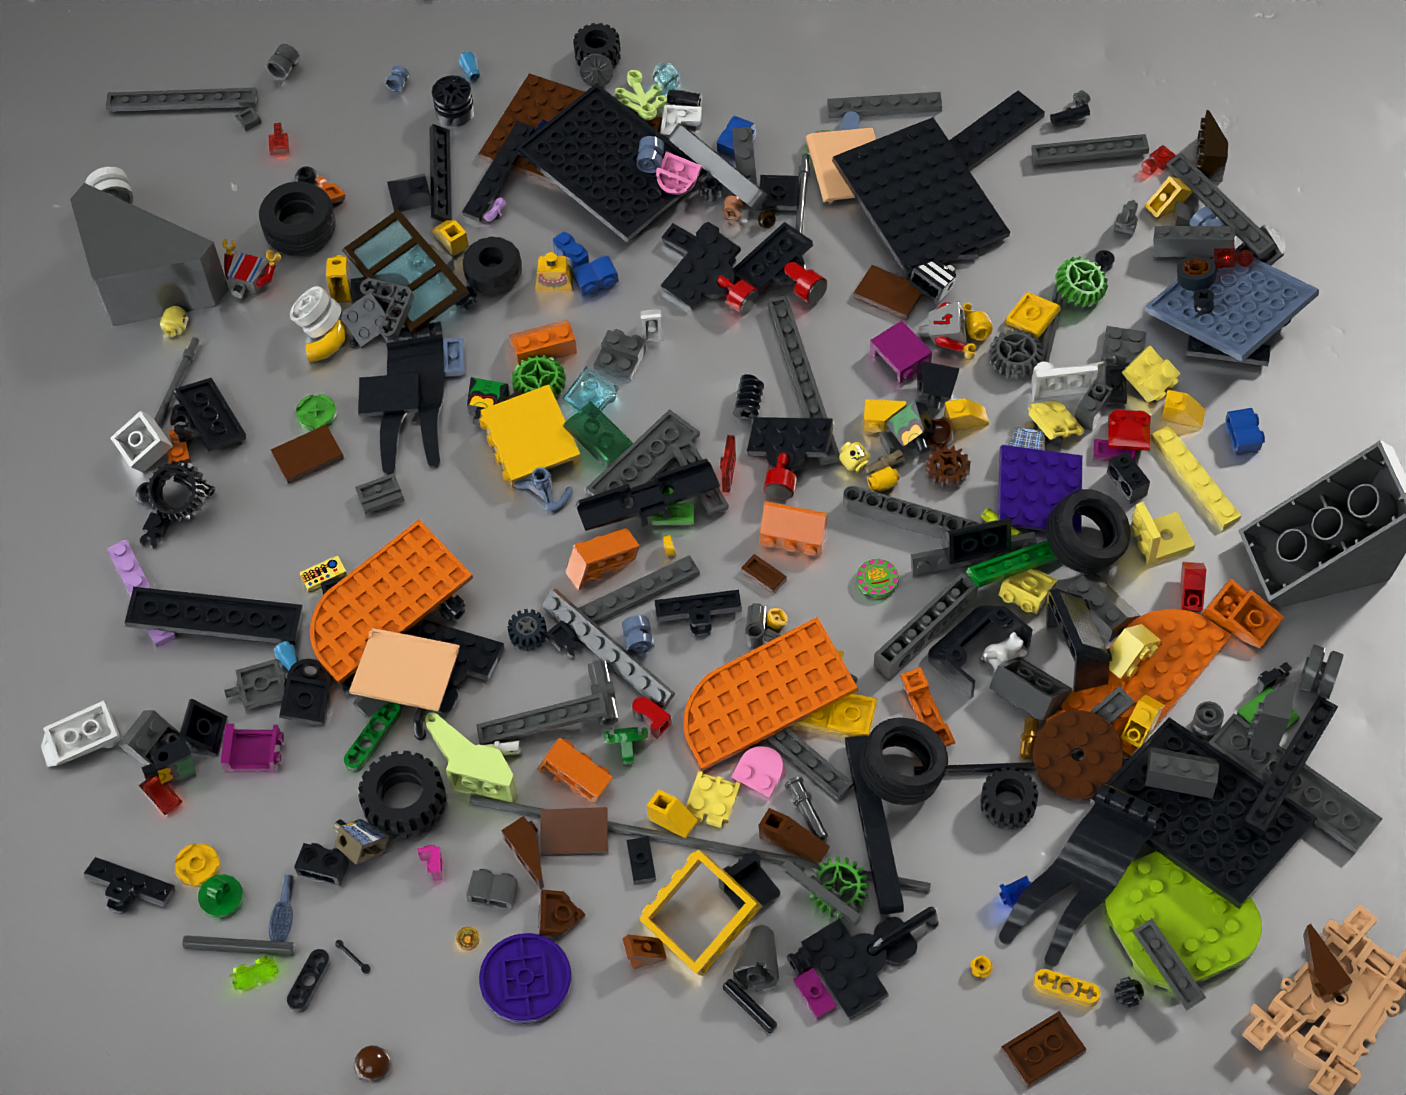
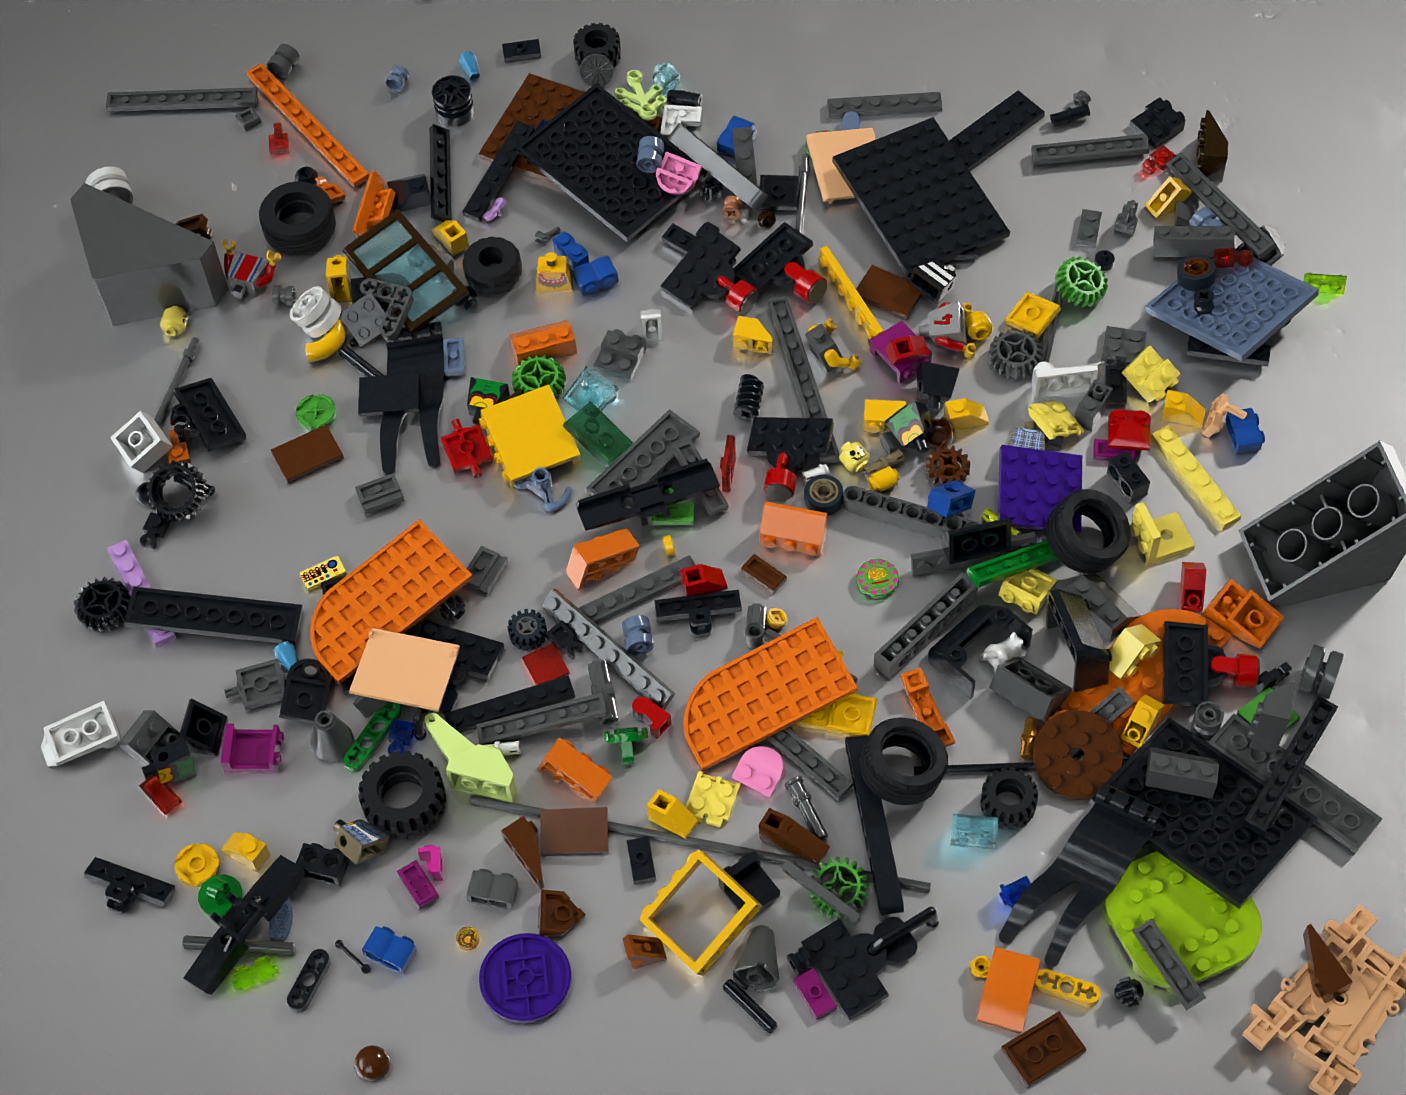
(94, 614): none -> black gear
(197, 224): none -> reddish brown piece
(218, 958): none -> black piece
(247, 850): none -> yellow slope
(285, 295): none -> dark grey wheel
(308, 125): none -> orange plate
(330, 737): none -> dark grey cone
(358, 362): none -> black axle
(374, 204): none -> orange bracket
(389, 949): none -> blue brick
(400, 735): none -> clear blue plate
(418, 884): none -> magenta plate
(466, 448): none -> red plate
(486, 569): none -> dark grey plate
(511, 704): none -> black plate
(521, 50): none -> black plate
(542, 238): none -> dark grey hand
(545, 664): none -> clear red piece
(702, 580): none -> red slope
(752, 335): none -> yellow slope
(821, 470): none -> white pin
(823, 485): none -> wheel
(826, 349): none -> torso
(847, 289): none -> yellow plate
(906, 349): none -> red slope
(951, 498): none -> blue brick
(974, 831): none -> clear light blue brick
(1008, 989): none -> orange slope
(1089, 228): none -> dark grey plate
(1158, 122): none -> black plate
(1195, 666): none -> black plate
(1217, 410): none -> light nougat plate
(1326, 283): none -> clear neon green hinge

